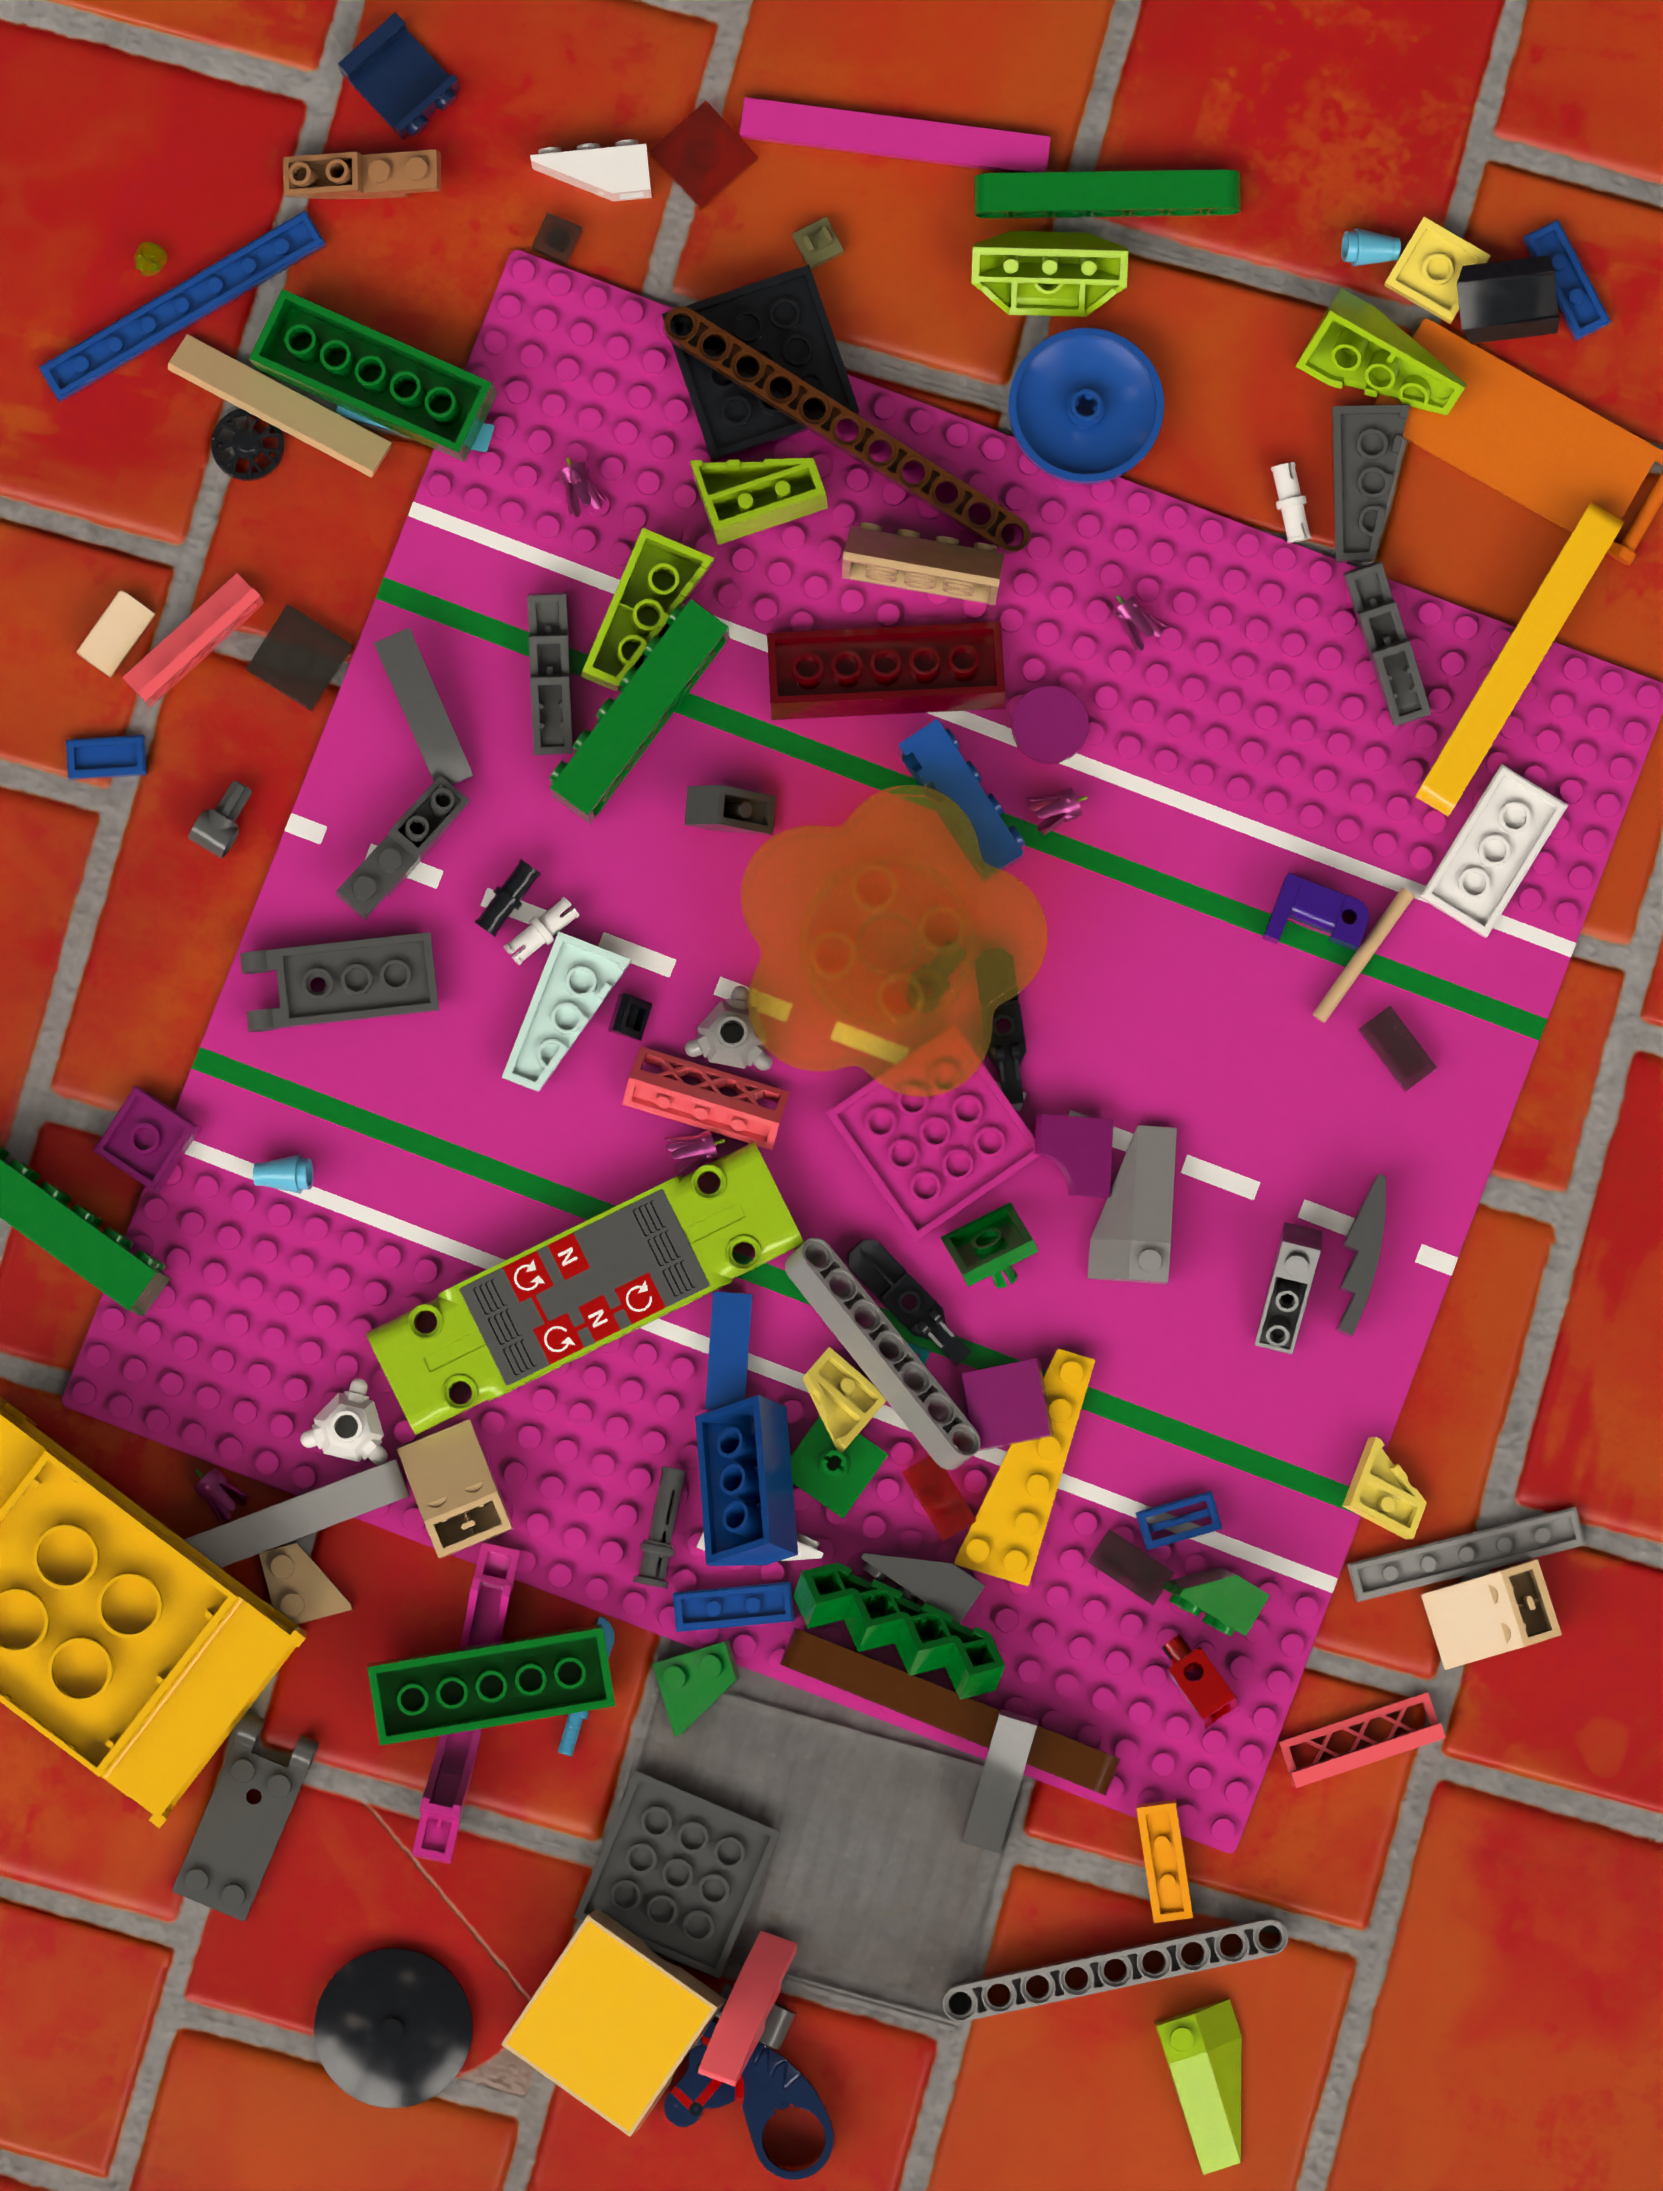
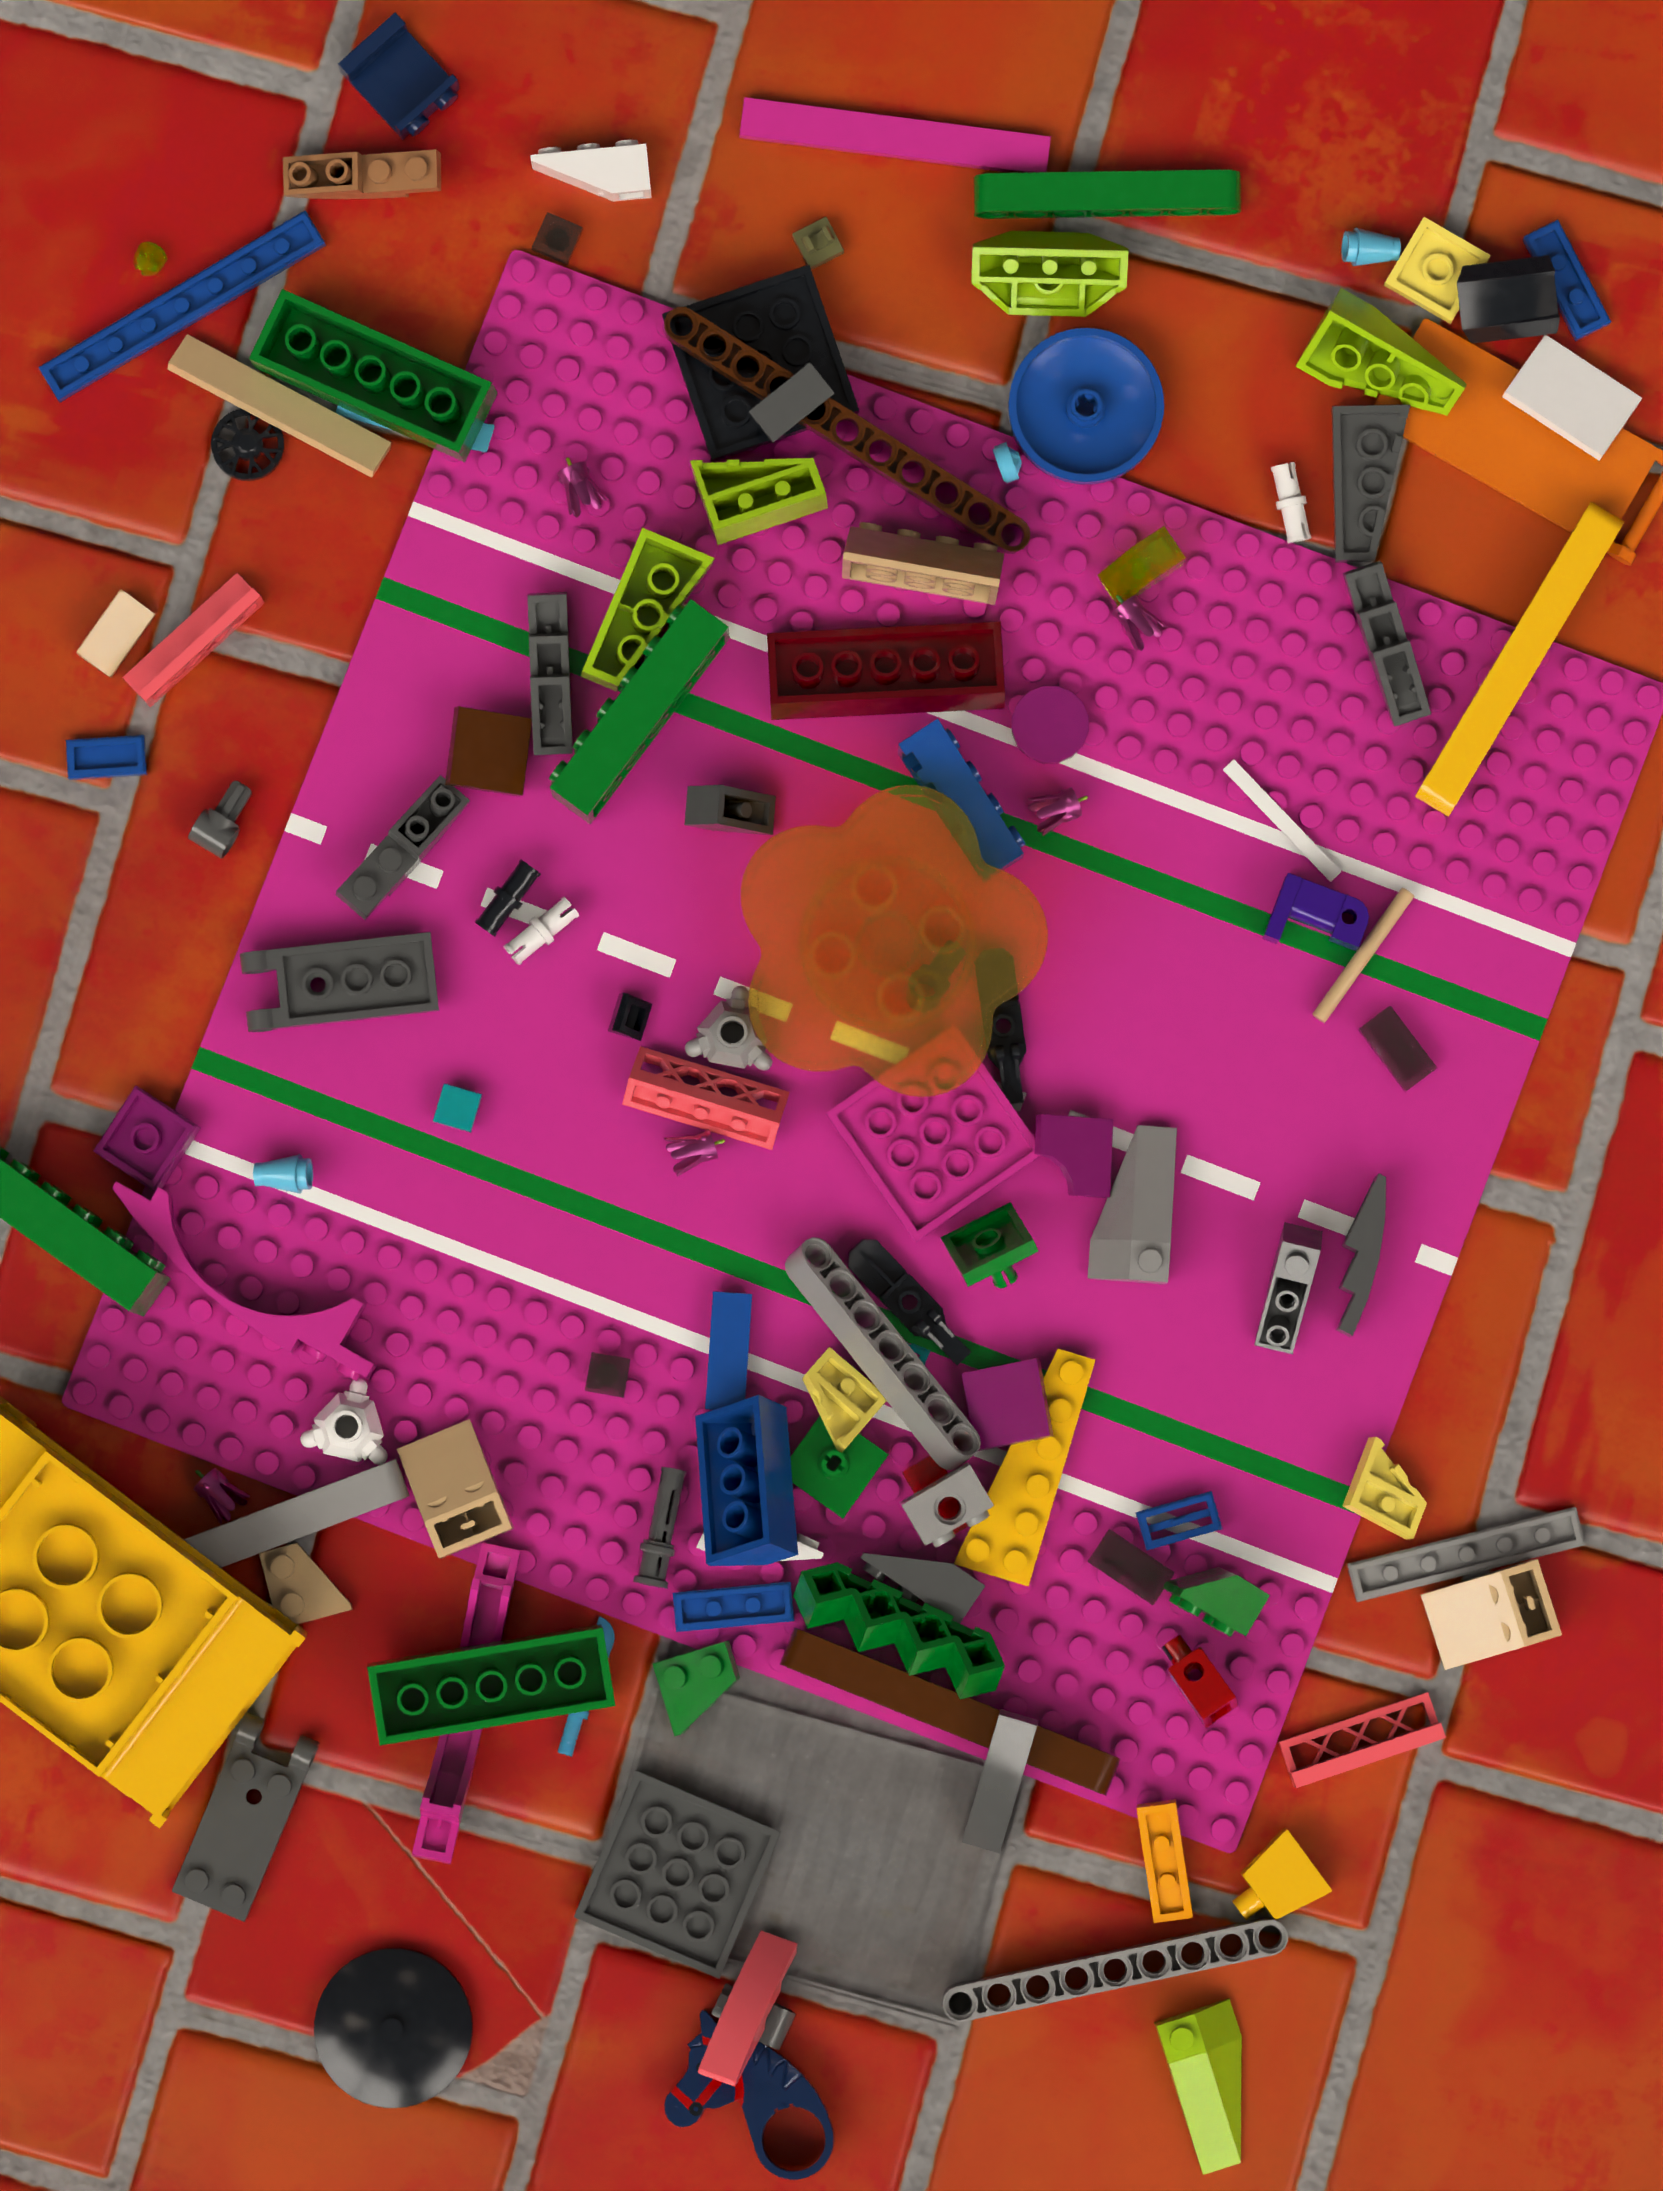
(299, 658): clear smoke tile -> none
(321, 1331): none -> dark pink slope
(423, 707): dark grey slope -> none
(457, 1108): none -> teal tile
(488, 751): none -> reddish brown tile
(565, 1000): light aqua wing -> none
(584, 1288): panel -> none
(607, 1375): none -> clear smoke plate
(613, 2022): yellow tile -> none
(703, 155): clear red tile -> none
(791, 402): none -> dark grey tile
(923, 1505): none -> light grey brick
(1008, 462): none -> medium azure tile
(1142, 566): none -> clear neon green slope
(1280, 1879): none -> yellow torso
(1282, 820): none -> white sticker
(1493, 851): white tile -> none
(1572, 397): none -> white tile

